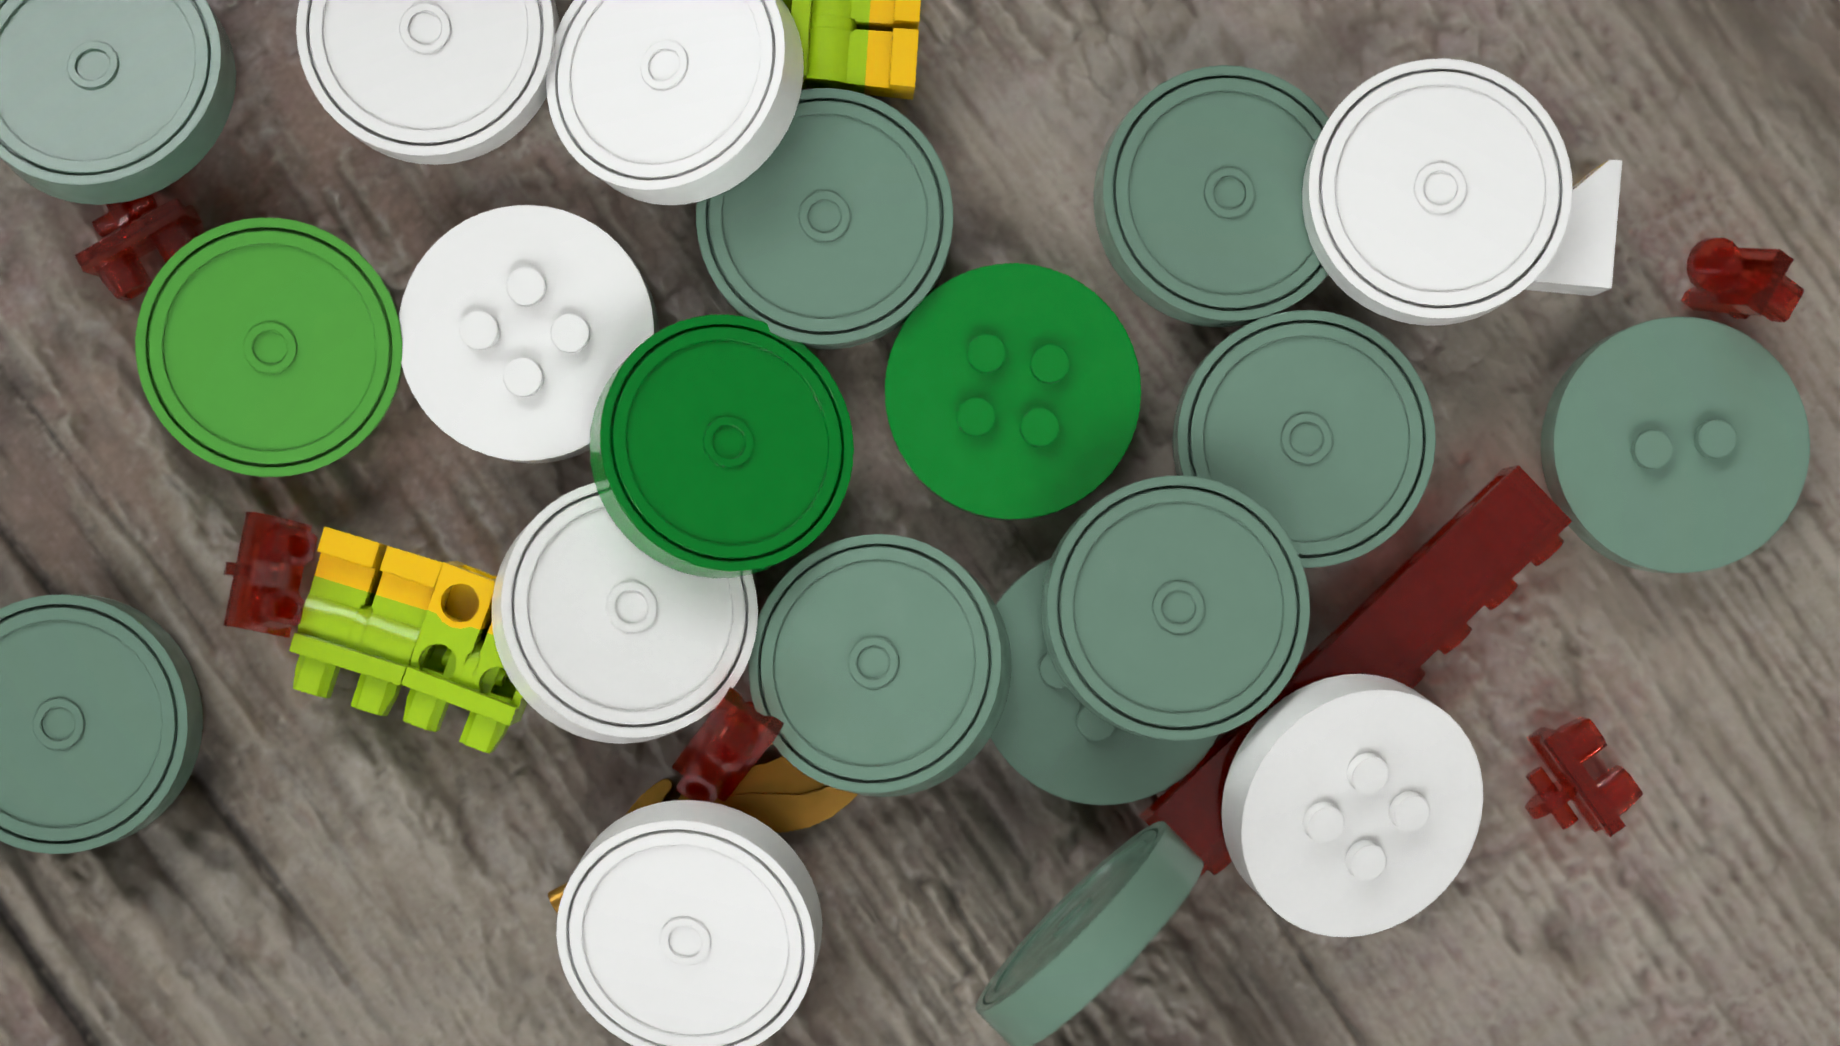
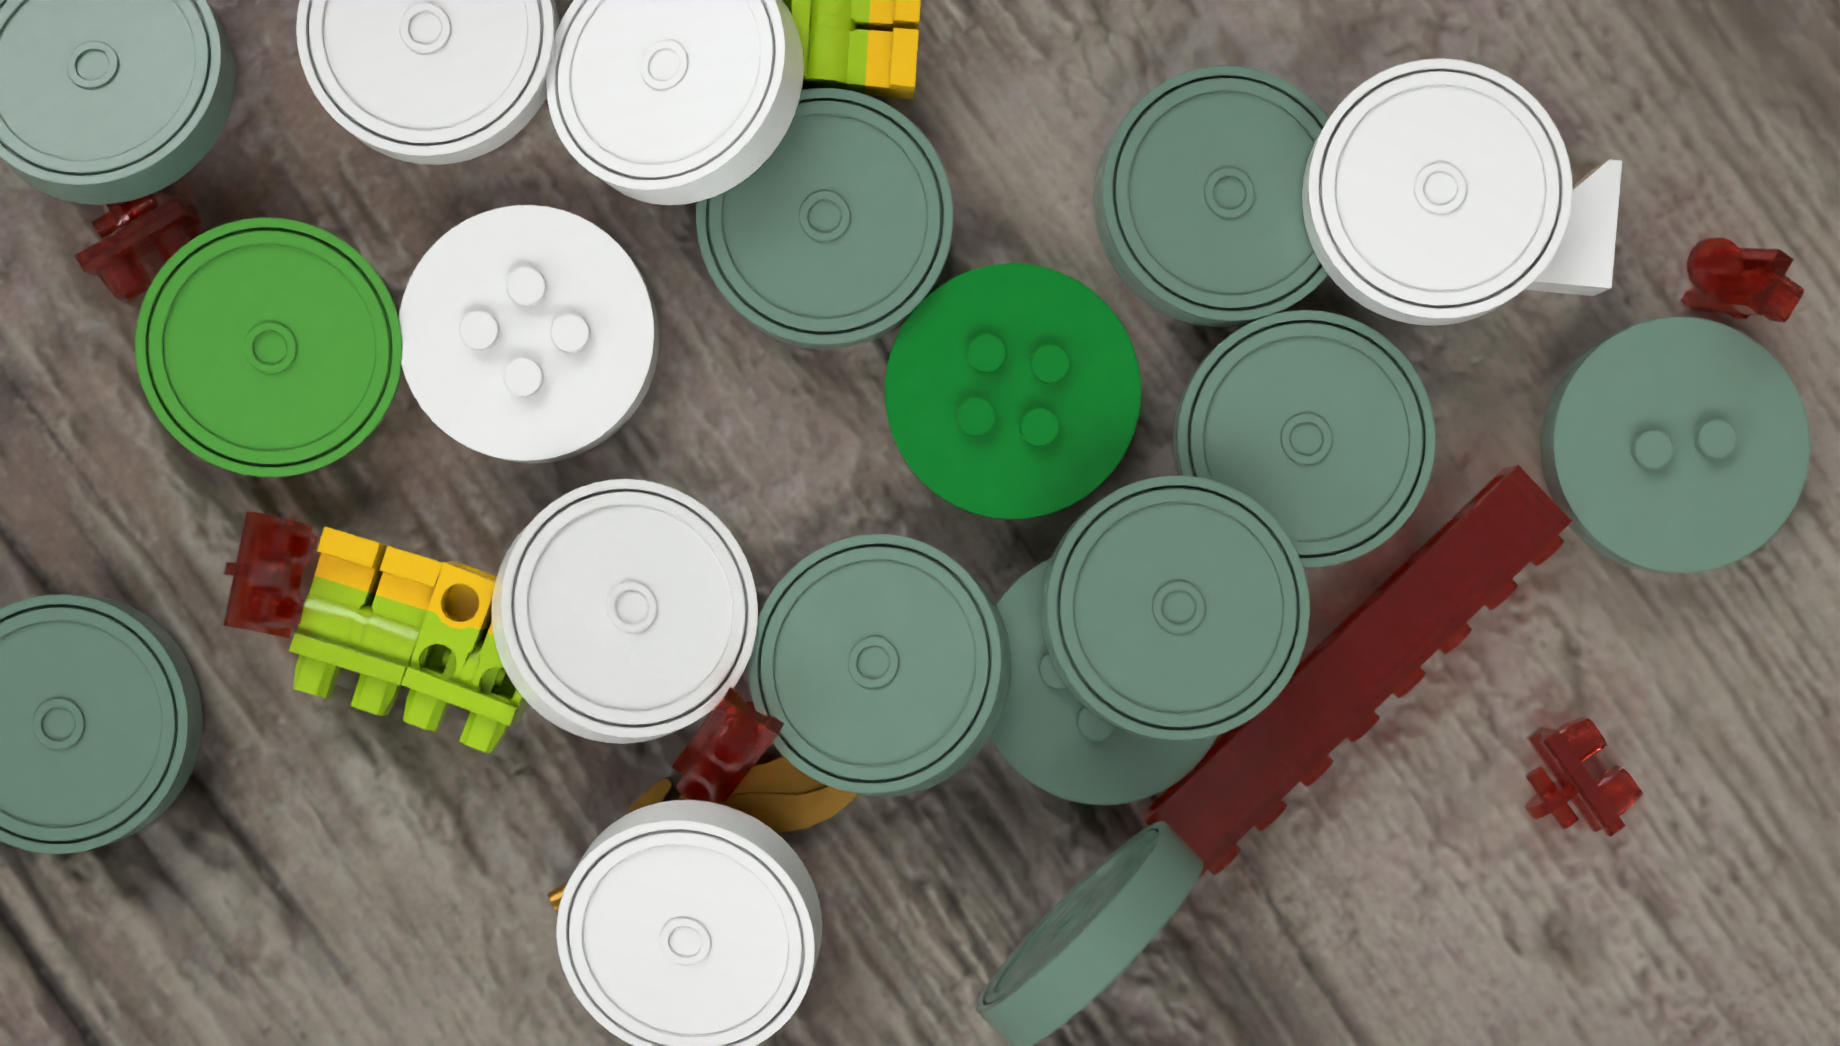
(721, 447): green brick -> none
(1352, 805): white brick -> none

